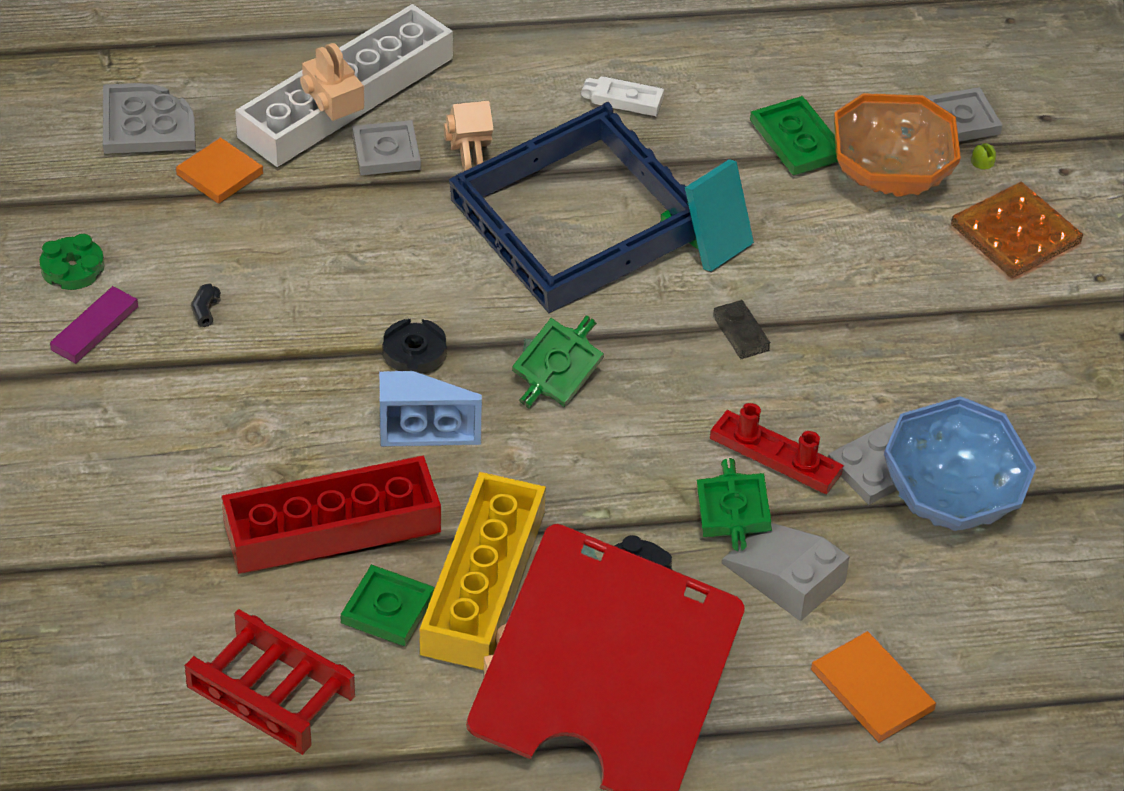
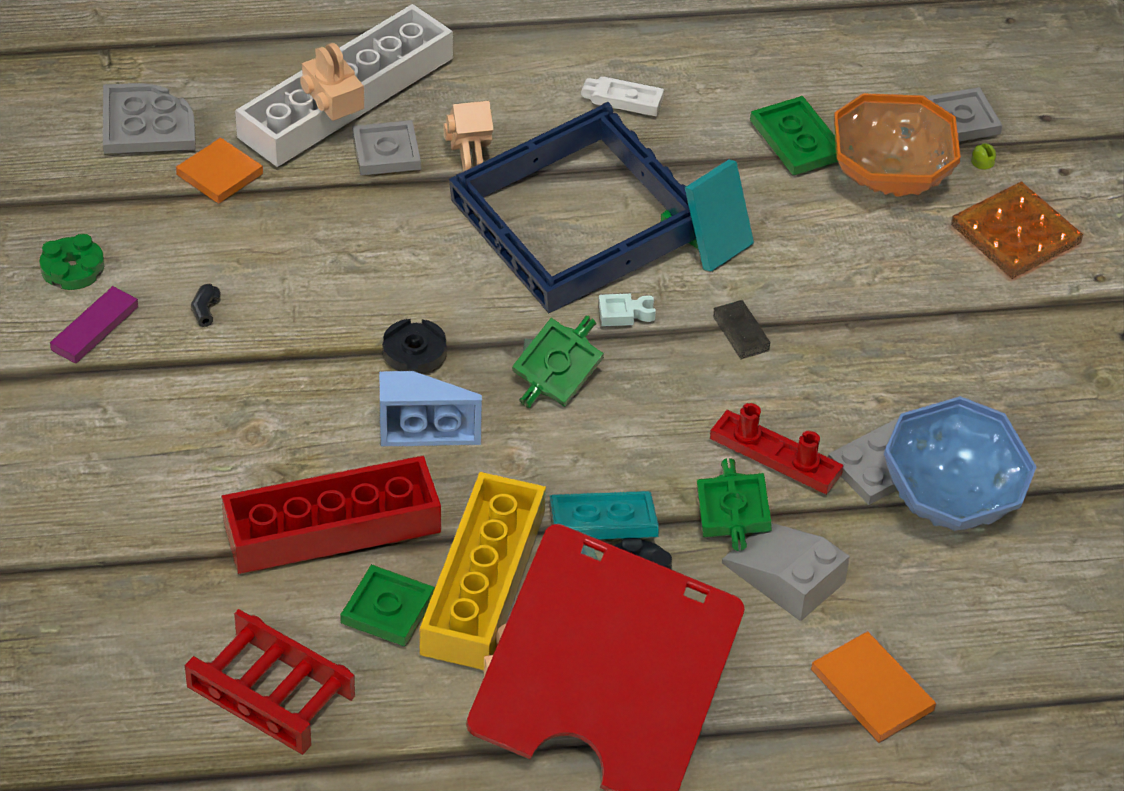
(607, 514): none -> teal tile
(621, 309): none -> light aqua plate

